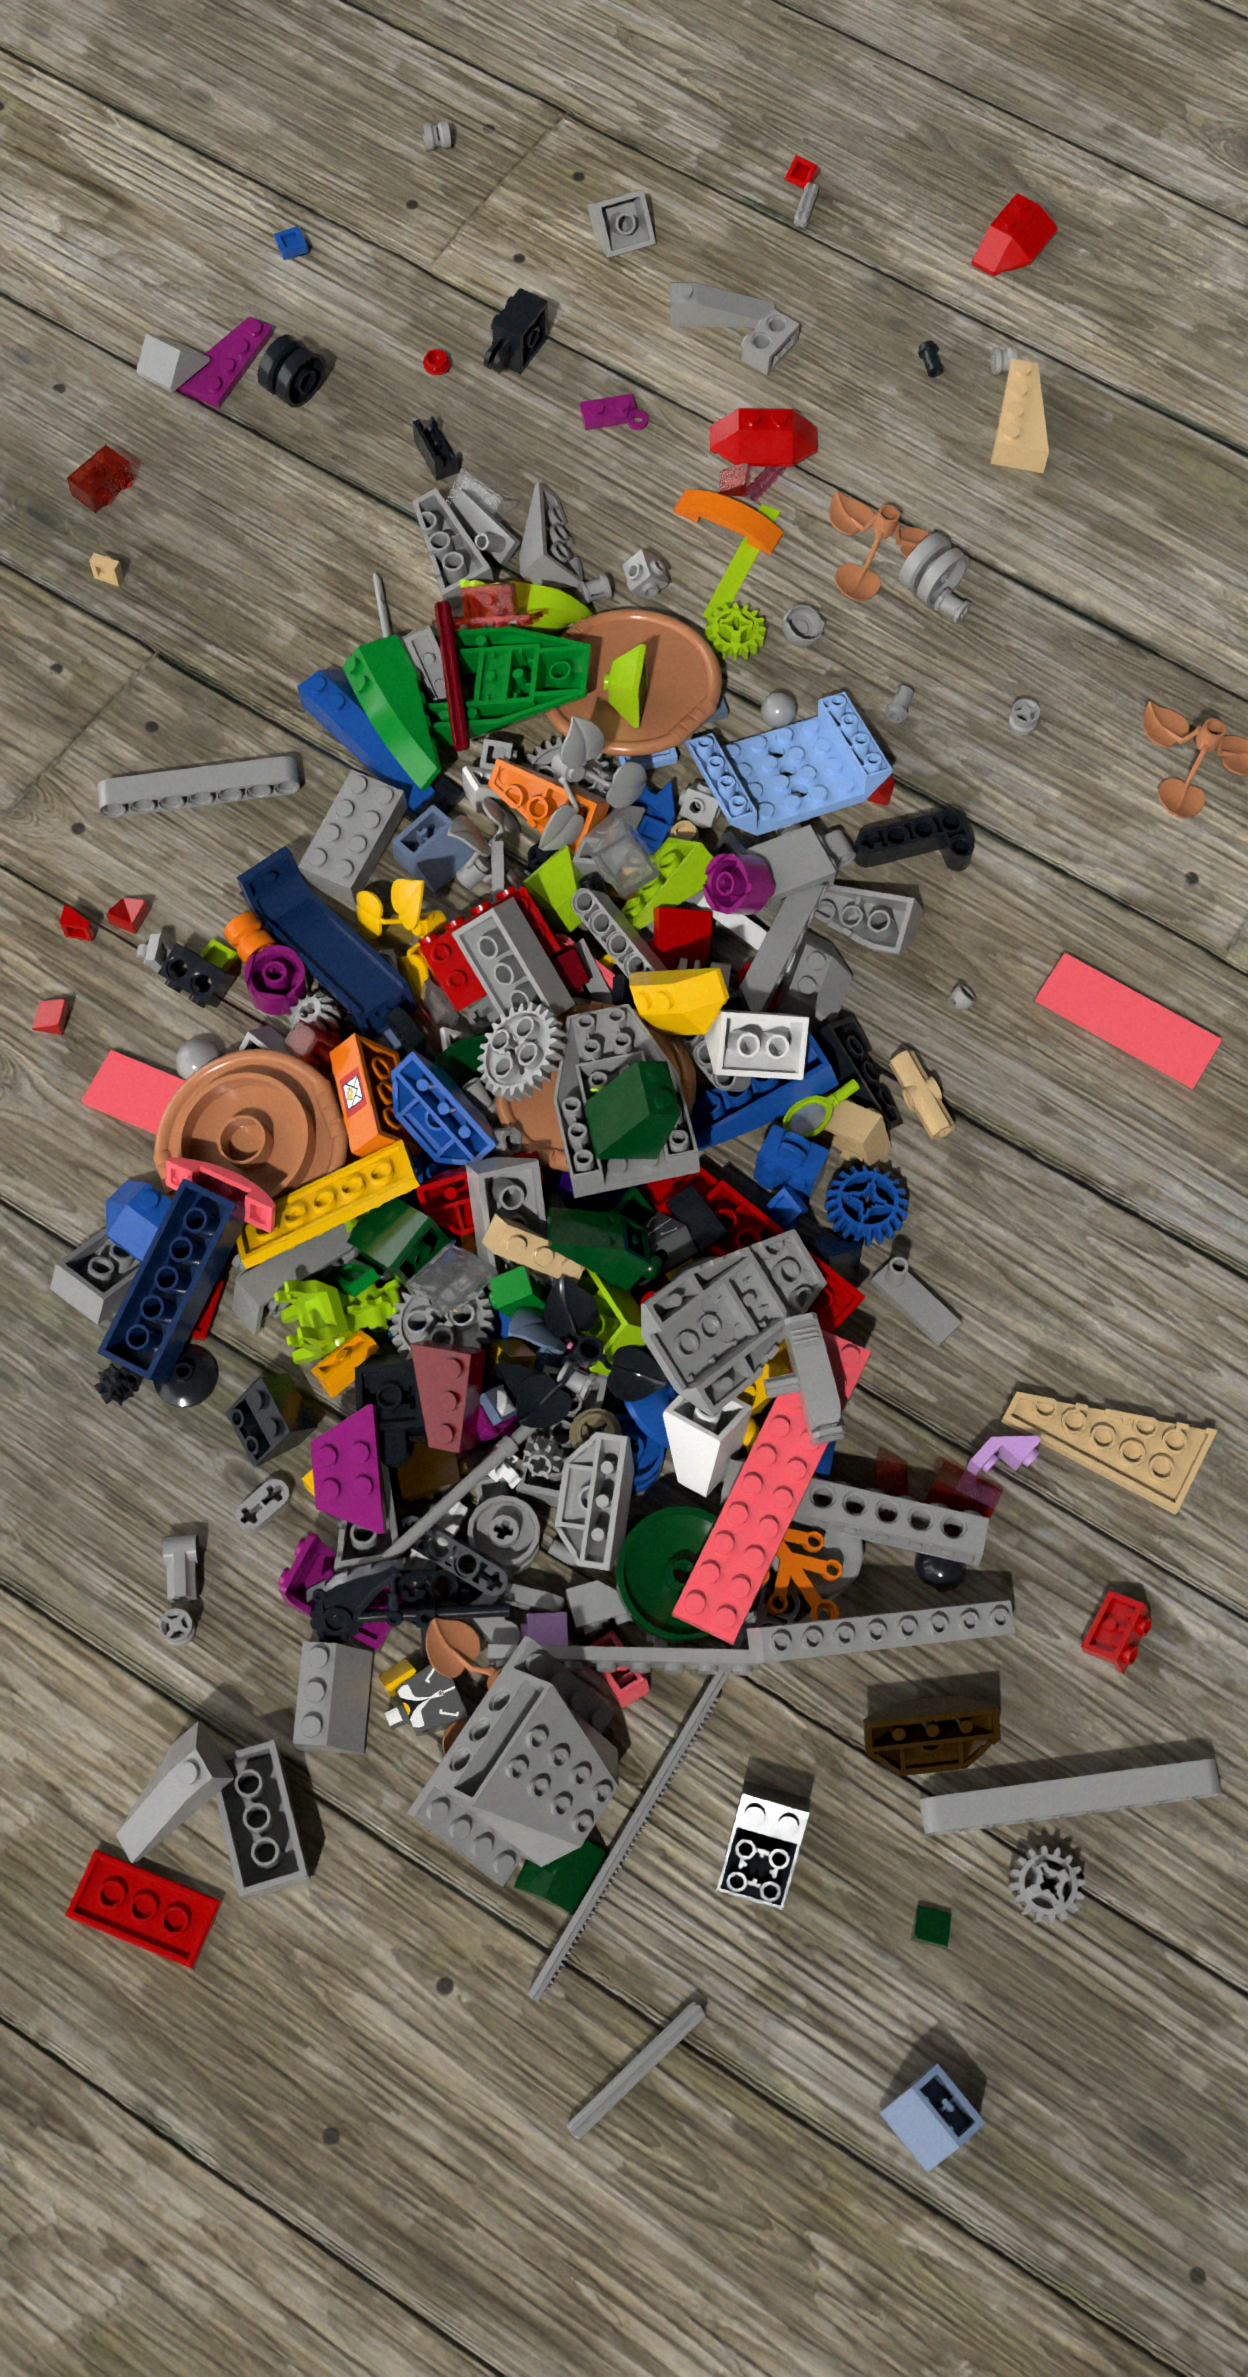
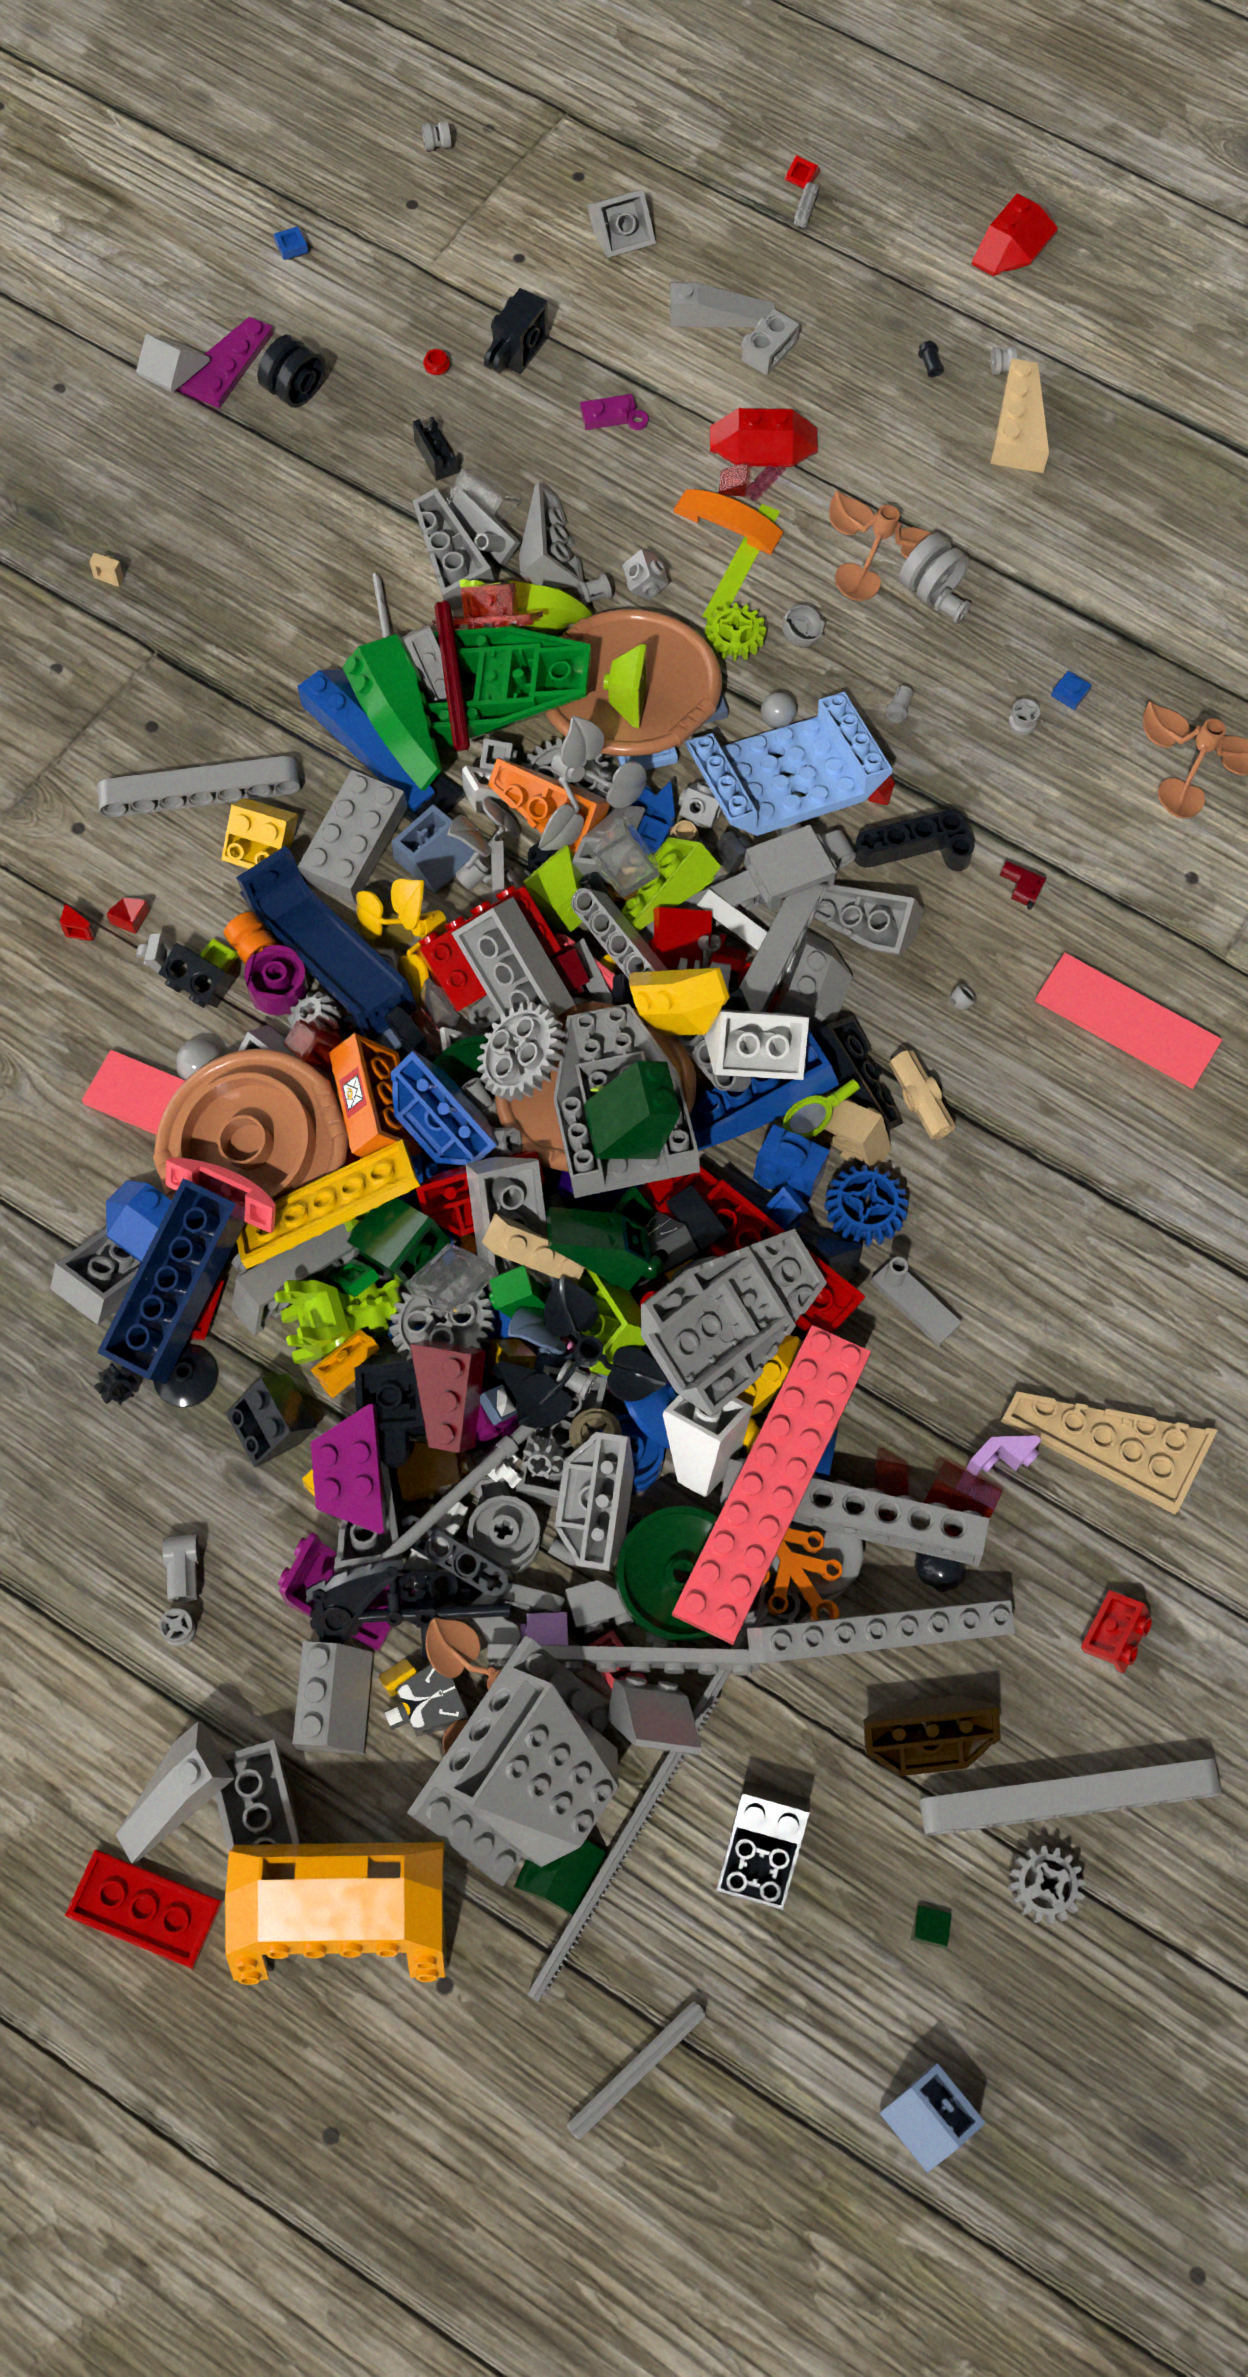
(51, 1016): slope -> none
(100, 479): clear red brick -> none
(256, 832): none -> yellow slope
(258, 1500): light grey beam -> none
(335, 1903): none -> light orange wedge
(653, 1715): none -> light grey slope
(707, 950): none -> light grey hand
(729, 956): none -> red panel
(738, 884): magenta brick -> none
(810, 1378): light grey piece -> none
(1028, 883): none -> dark red piece
(1071, 690): none -> blue plate

